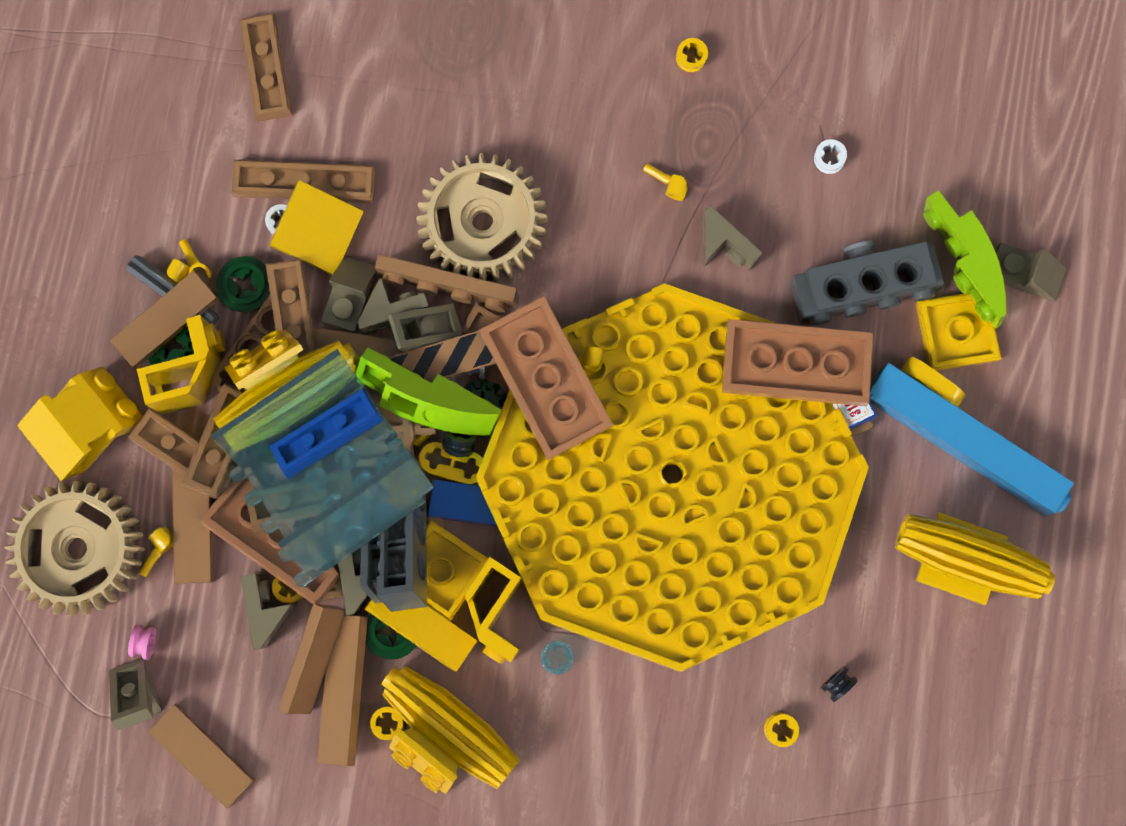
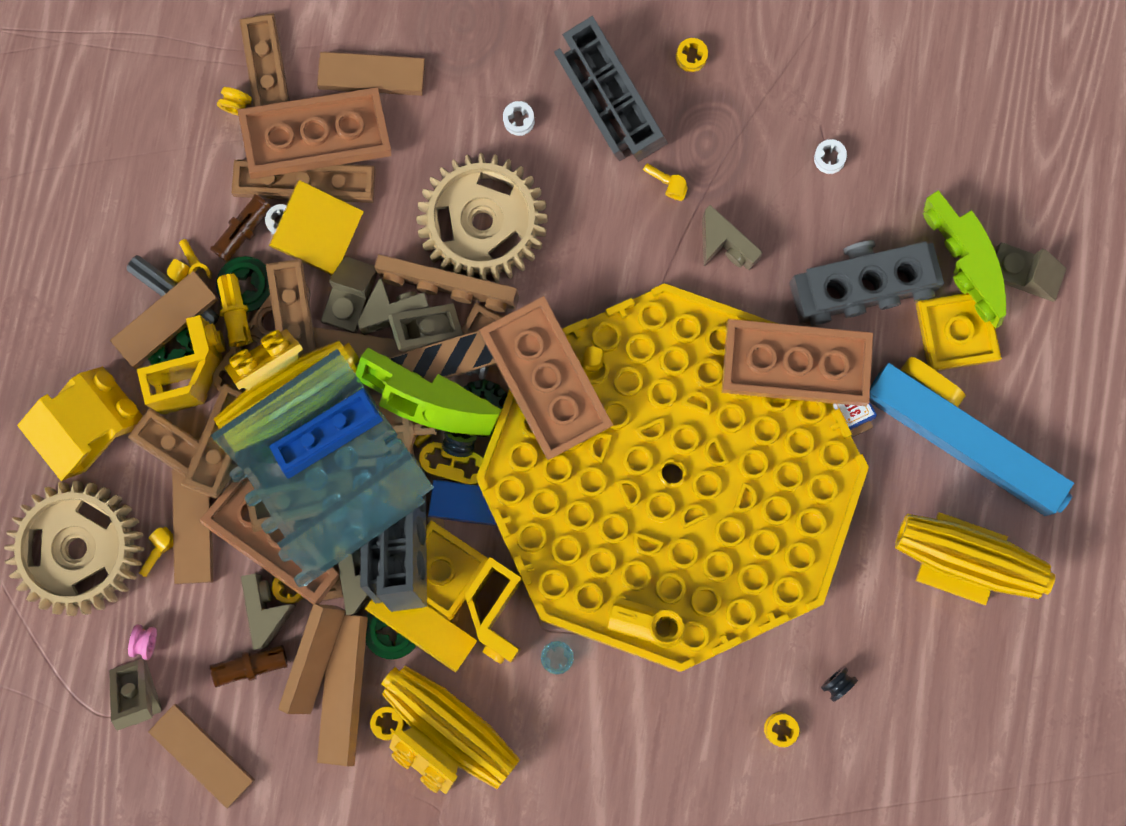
(233, 100): none -> yellow bush
(234, 311): none -> yellow axle
(241, 228): none -> reddish brown pin
(248, 666): none -> reddish brown pin
(314, 133): none -> nougat plate
(363, 72): none -> medium nougat tile
(509, 114): none -> white bush
(617, 89): none -> dark grey brick
(641, 622): none -> yellow piece

